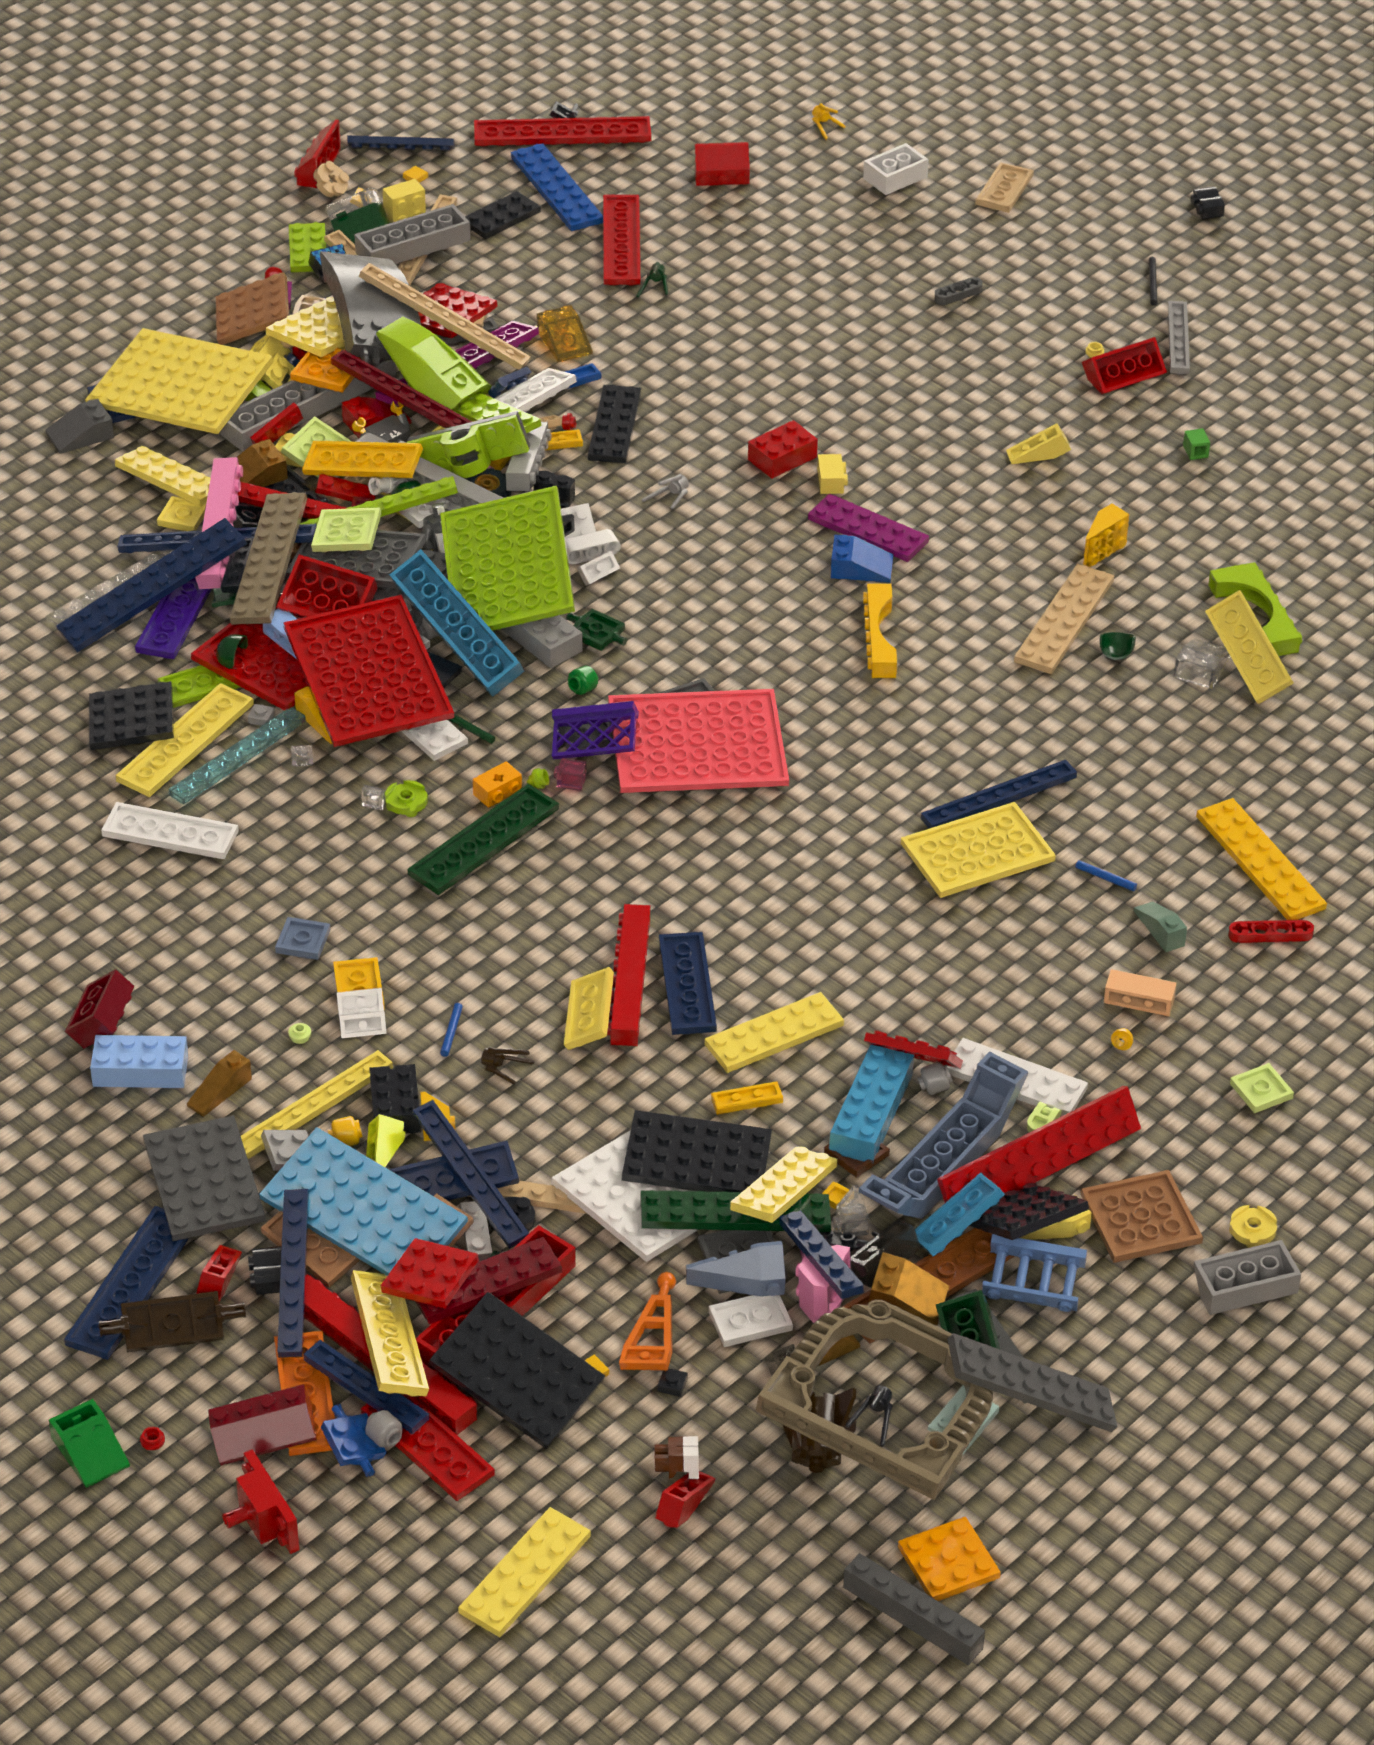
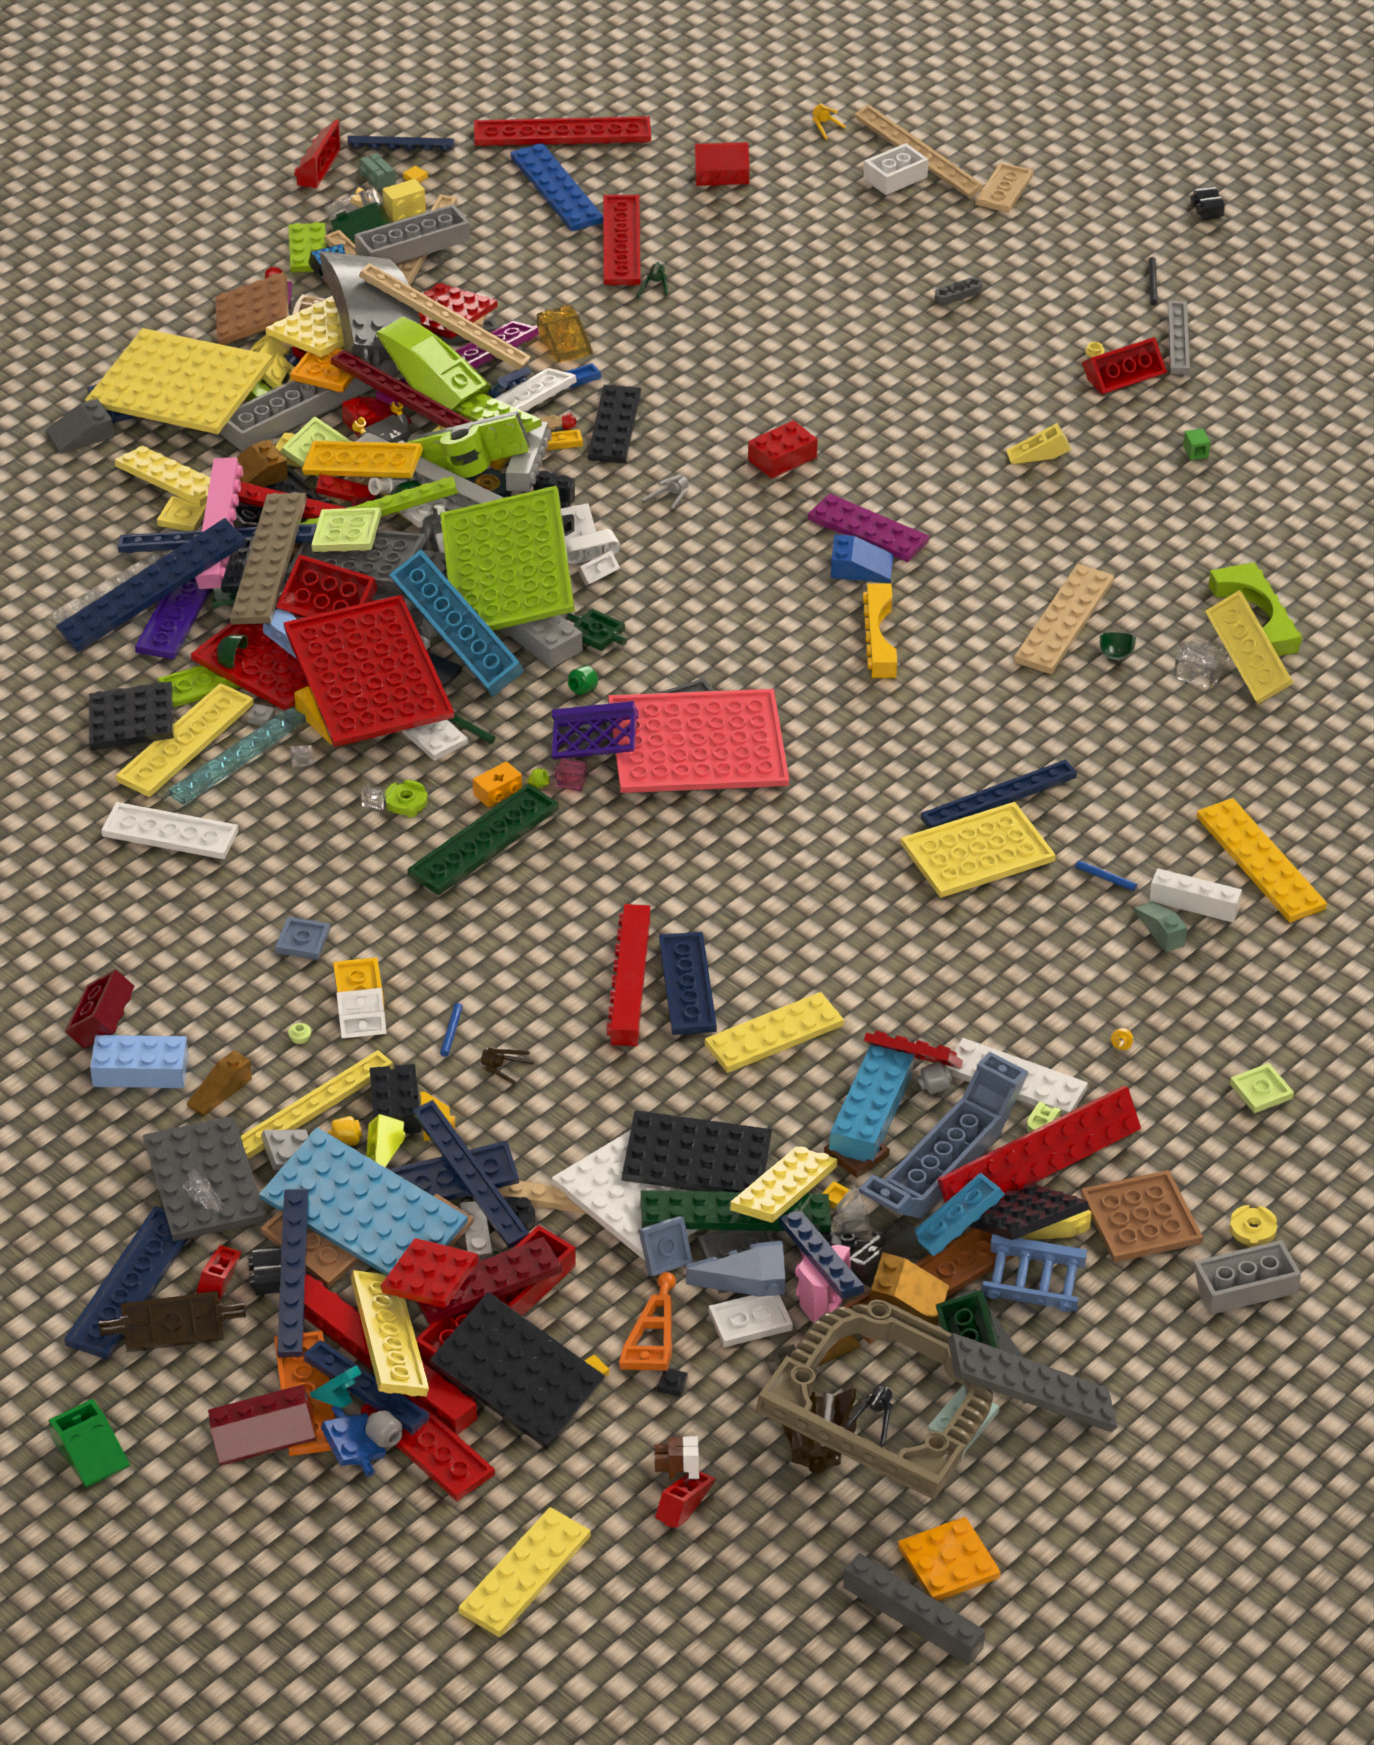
(152, 1438): red plate -> none
(202, 1188): none -> clear plate
(263, 1506): red brick -> none
(278, 425): red plate -> none
(335, 1391): none -> teal slope
(339, 178): tan plate -> none
(377, 171): none -> sand green brick
(502, 214): black plate -> none
(561, 111): black bracket -> none
(588, 1008): light yellow plate -> none
(665, 1246): none -> sand blue plate
(747, 1097): yellow tile -> none
(831, 474): light yellow brick -> none
(936, 164): none -> tan plate
(1106, 534): yellow slope -> none
(1140, 992): light nougat brick -> none
(1195, 895): none -> white brick
(1271, 928): red beam -> none

